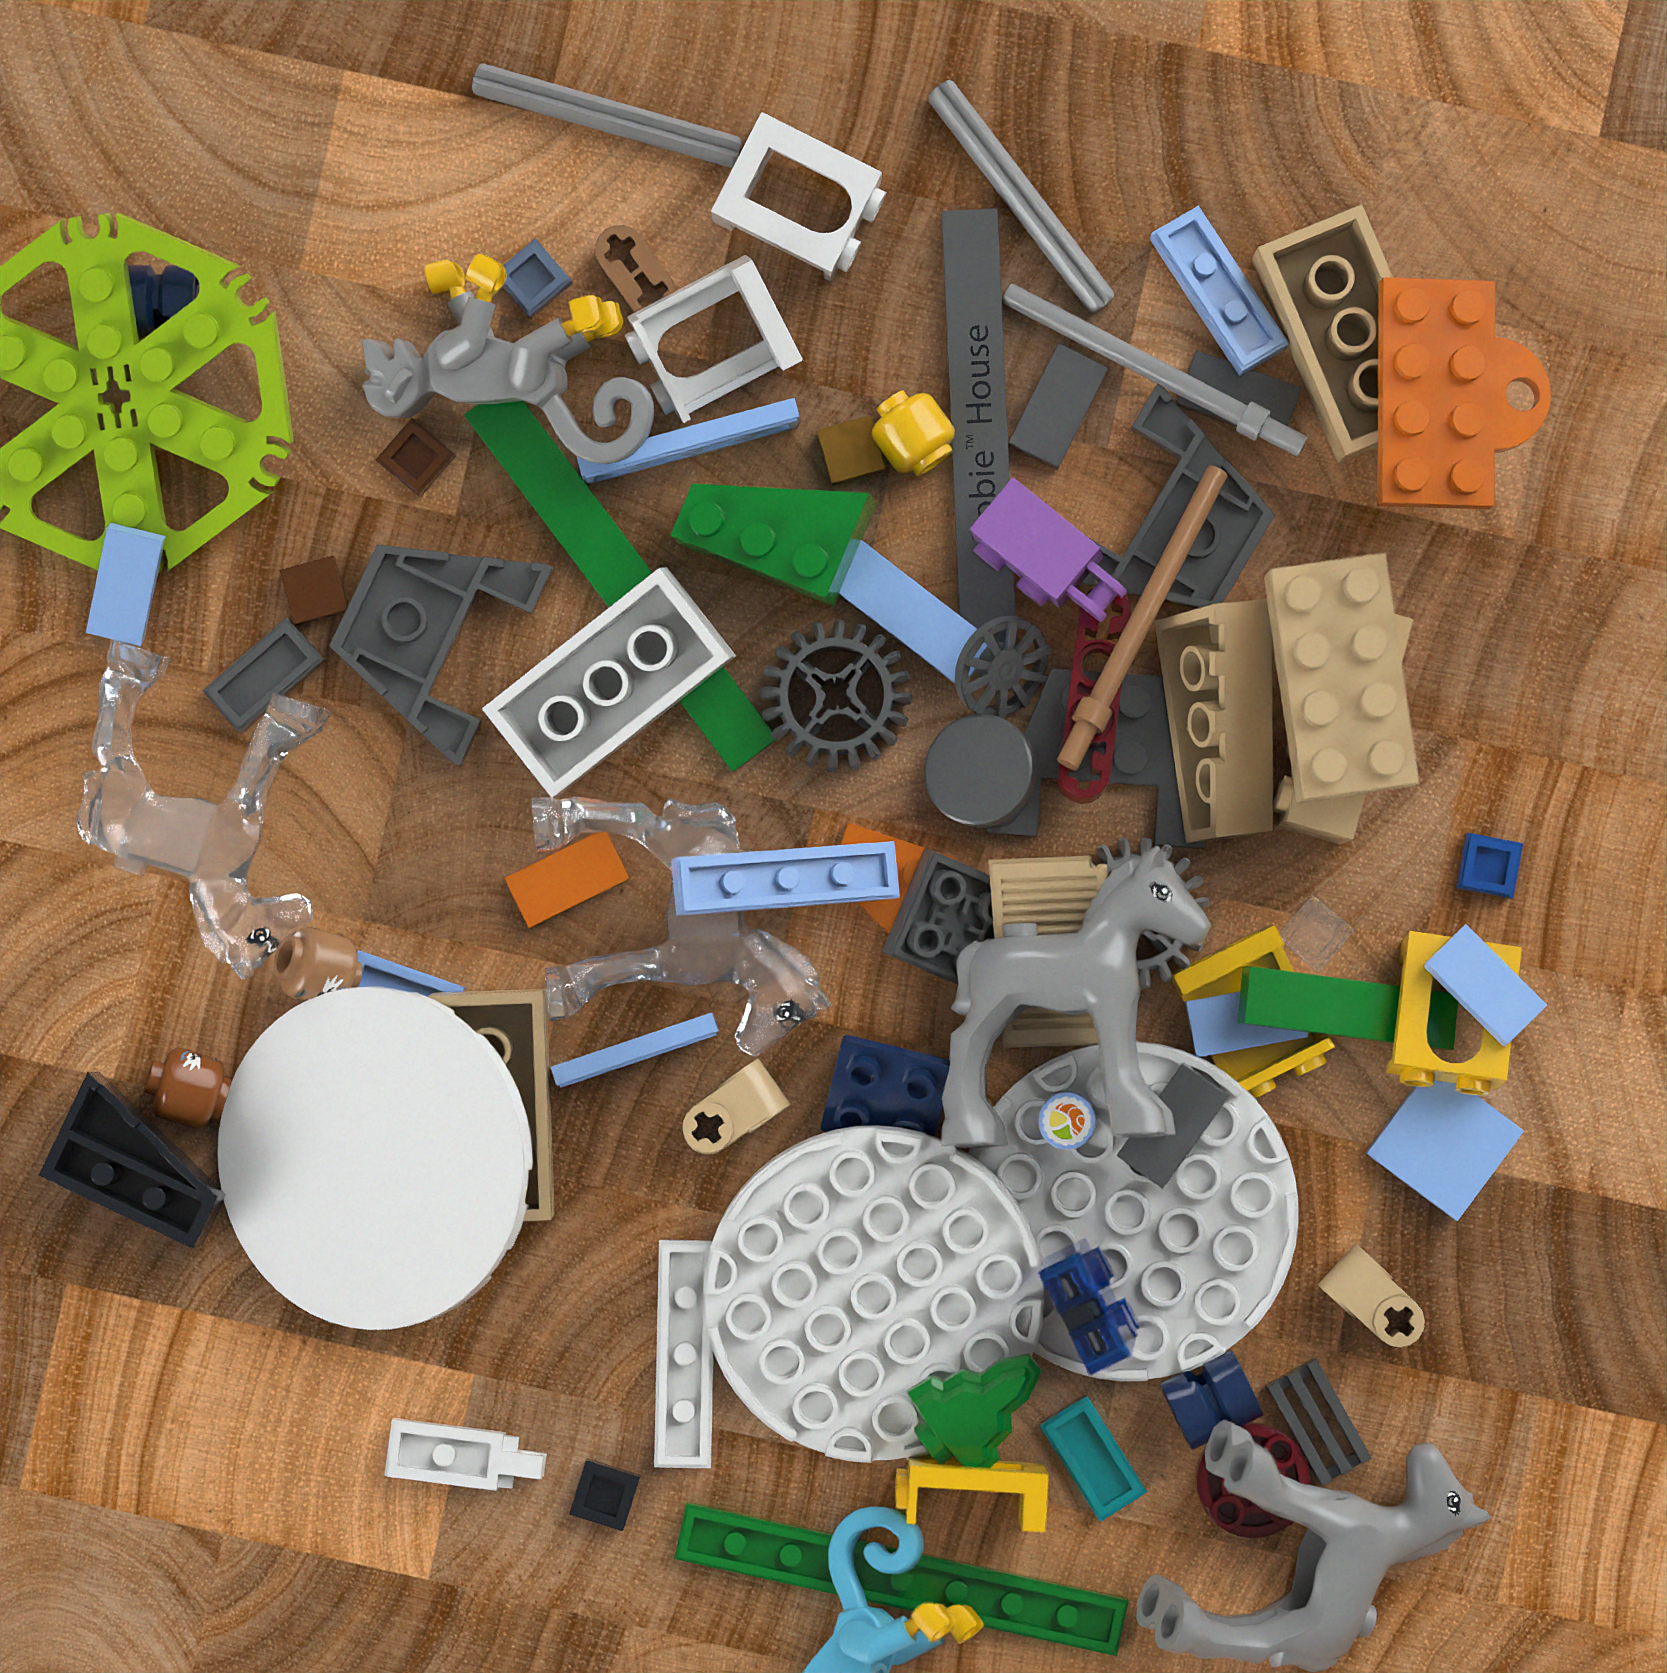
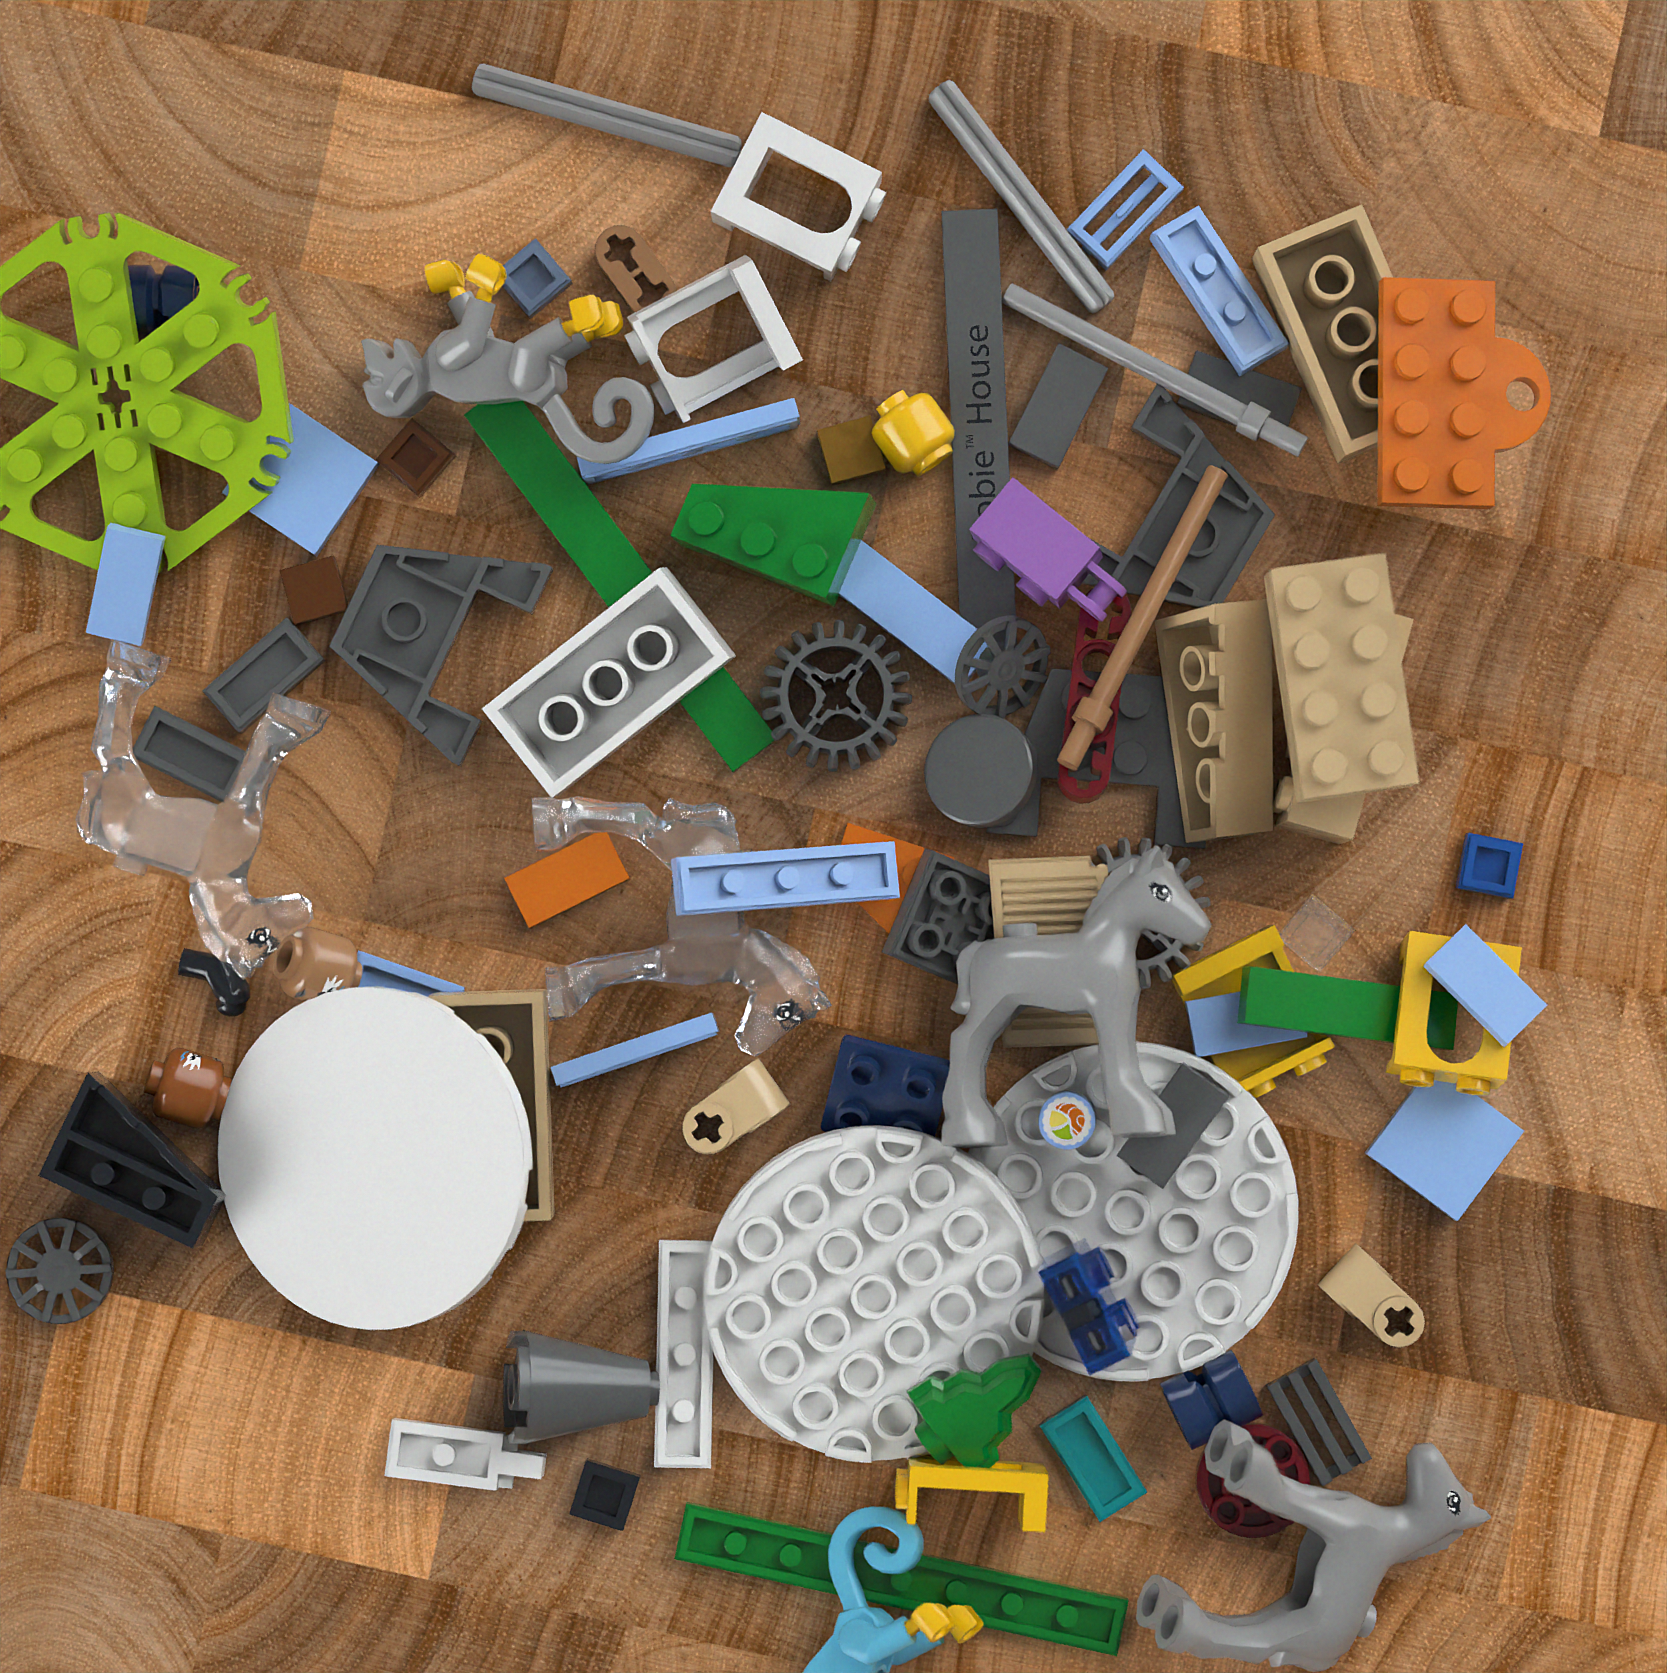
(59, 1270): none -> dark grey wheel
(188, 753): none -> dark grey tile
(225, 983): none -> black arm
(315, 483): none -> light blue tile
(571, 1388): none -> dark grey cone
(1092, 244): none -> light blue tile

